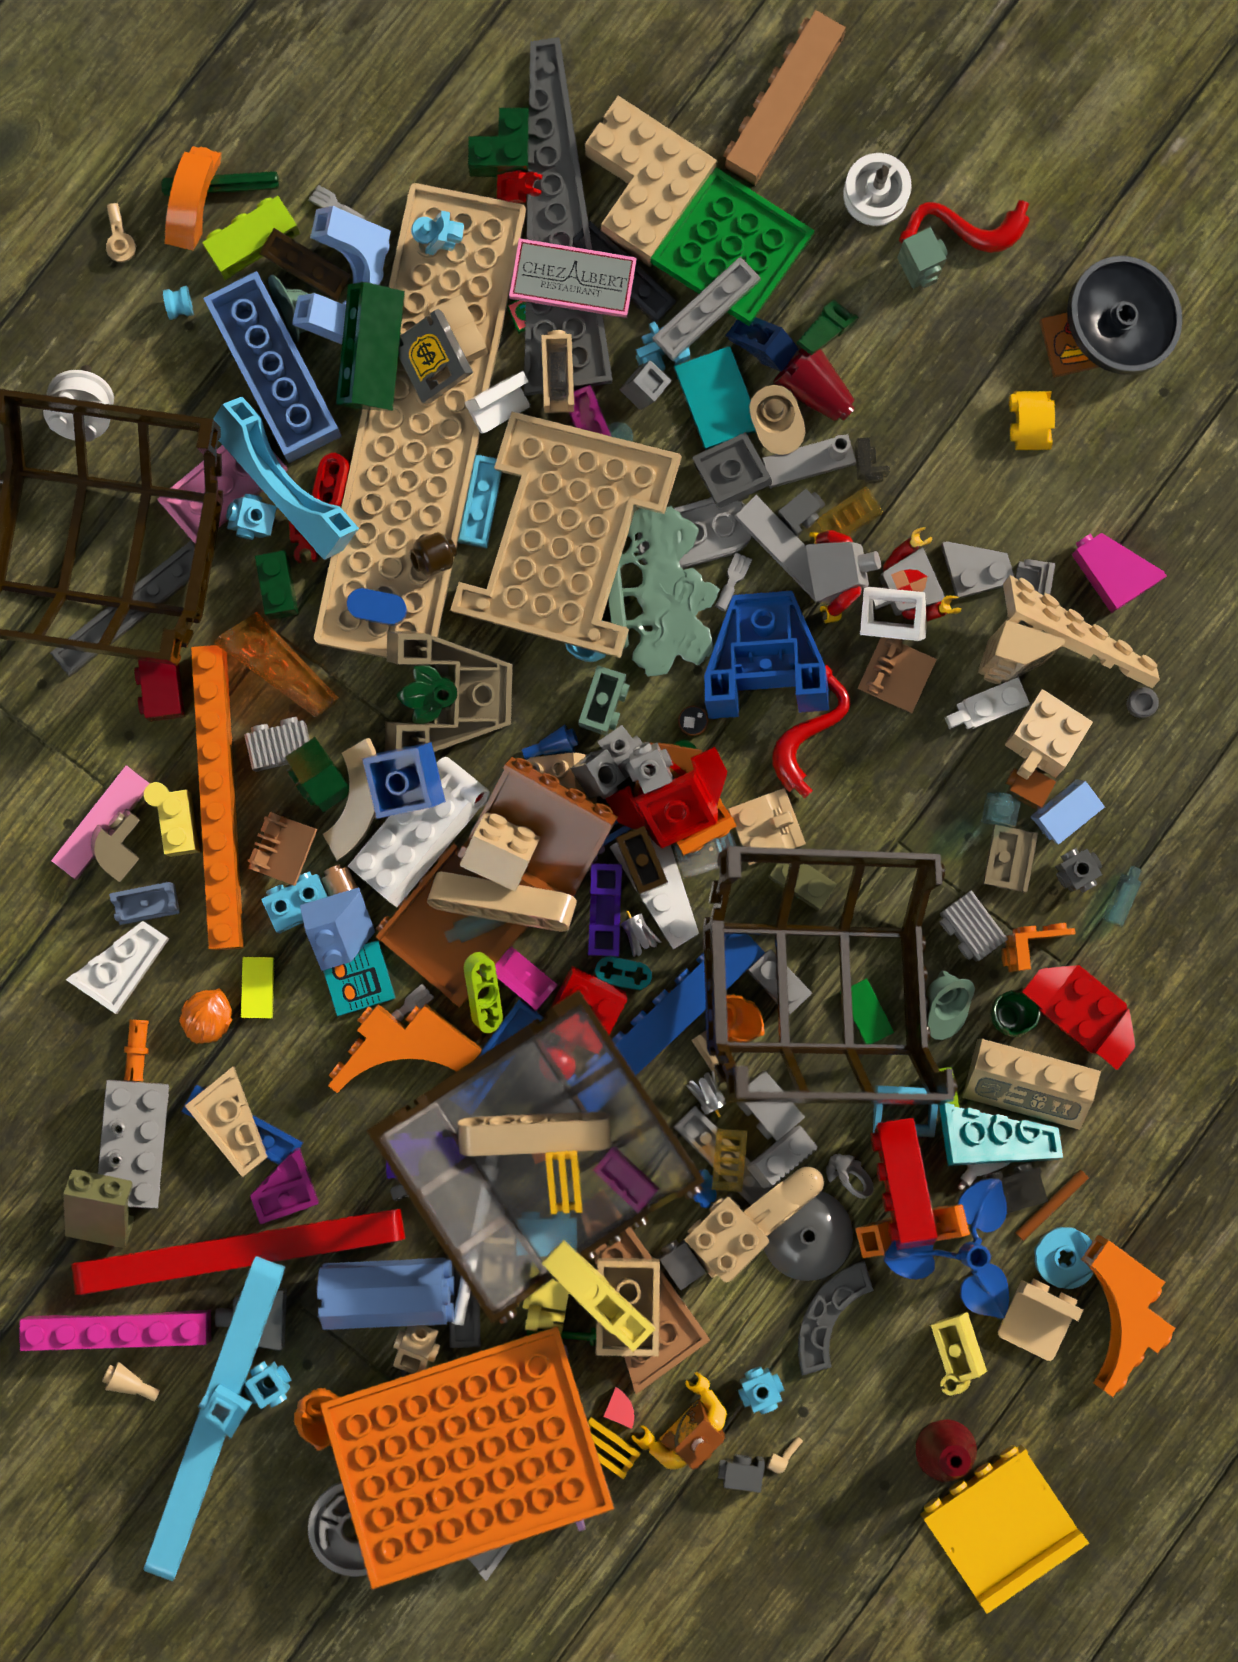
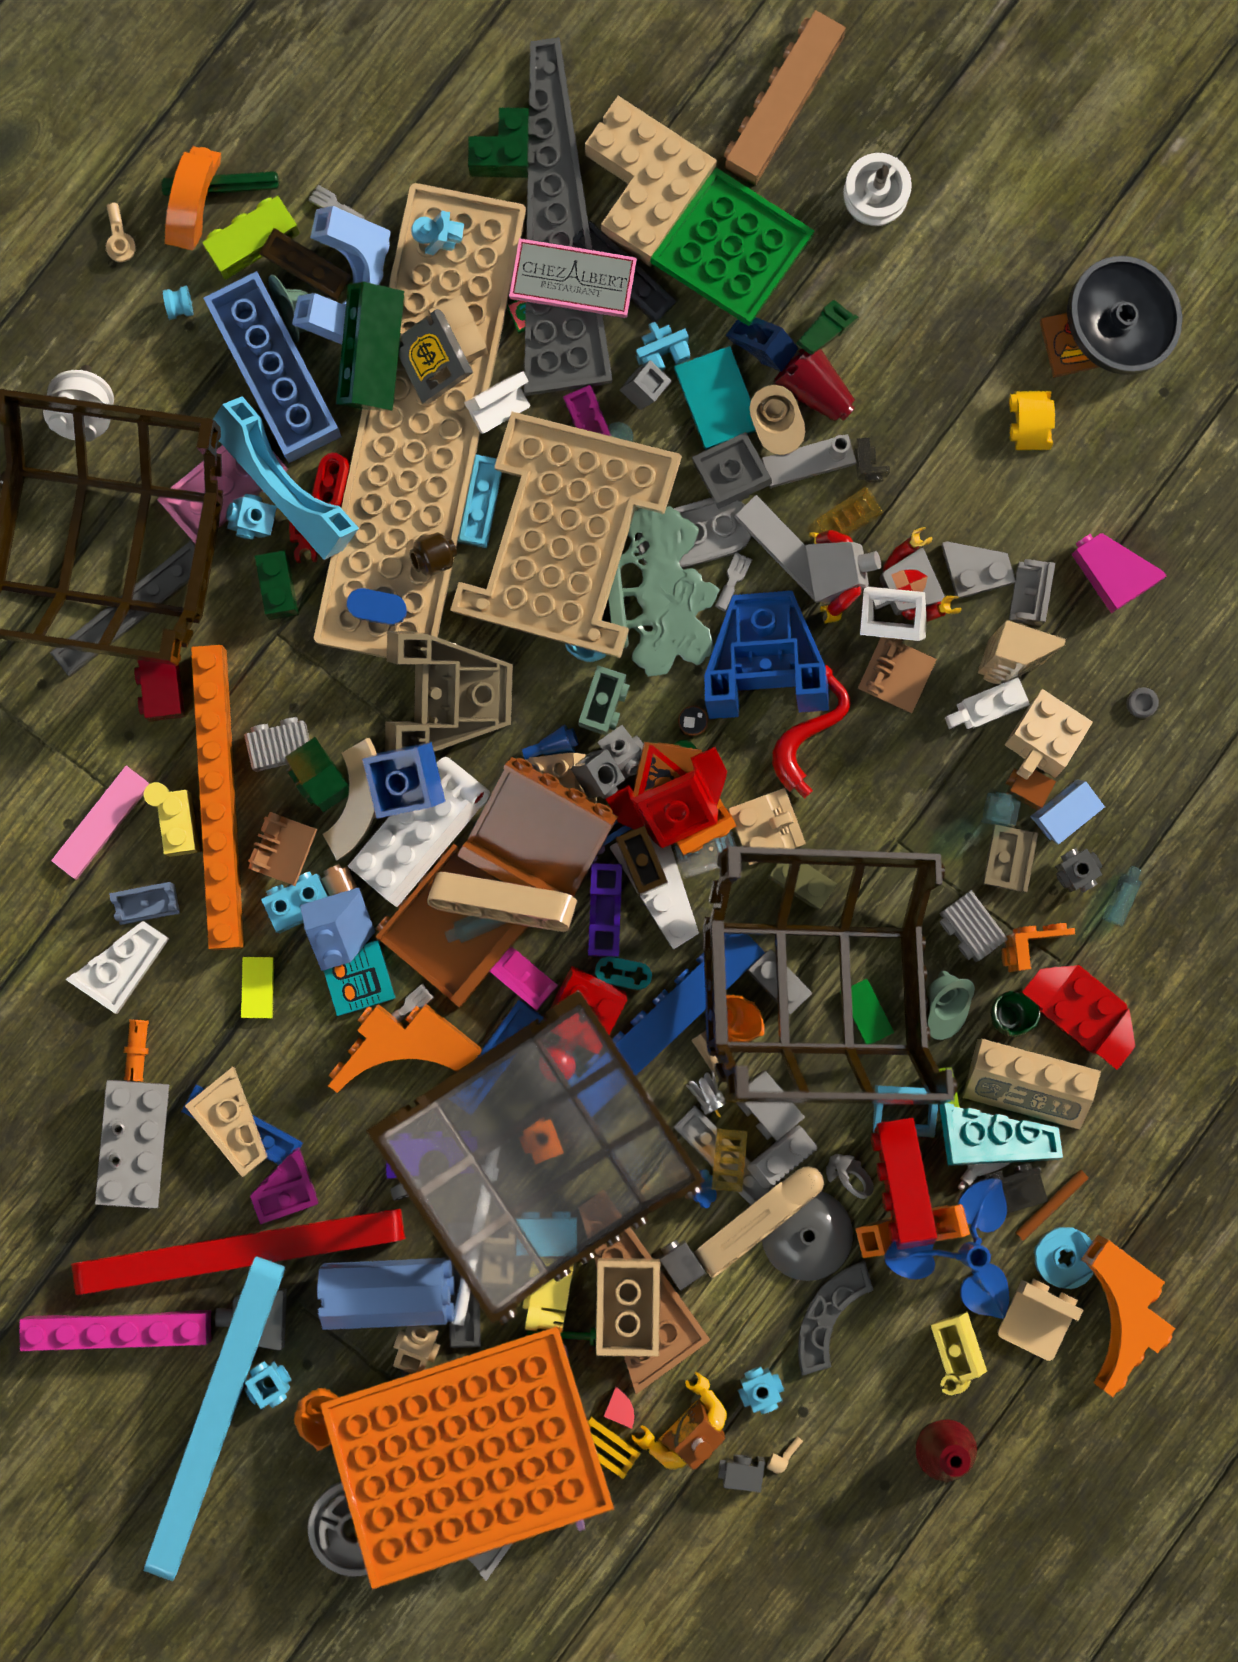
(97, 1208): olive panel -> none
(108, 846): dark tan brick -> none
(124, 1381): tan cone -> none
(206, 1016): orange hair -> none
(224, 1409): medium azure window -> none
(271, 658): clear orange wing -> none
(422, 694): dark green plate -> none
(474, 984): lime beam -> none
(500, 850): tan brick -> none
(515, 185): red plate -> none
(534, 1133): tan beam -> none
(557, 372): window -> none
(565, 1206): yellow tile -> none
(597, 1296): light yellow slope -> none
(626, 1179): magenta plate -> none
(639, 934): flat silver piece -> none
(650, 776): light grey brick -> none
(706, 308): light grey tile -> none
(726, 1239): tan bracket -> none
(801, 511): dark grey brick -> none
(922, 258): sand green brick -> none
(984, 240): red animal -> none
(1003, 1527): yellow panel -> none
(1045, 614): tan wing -> none

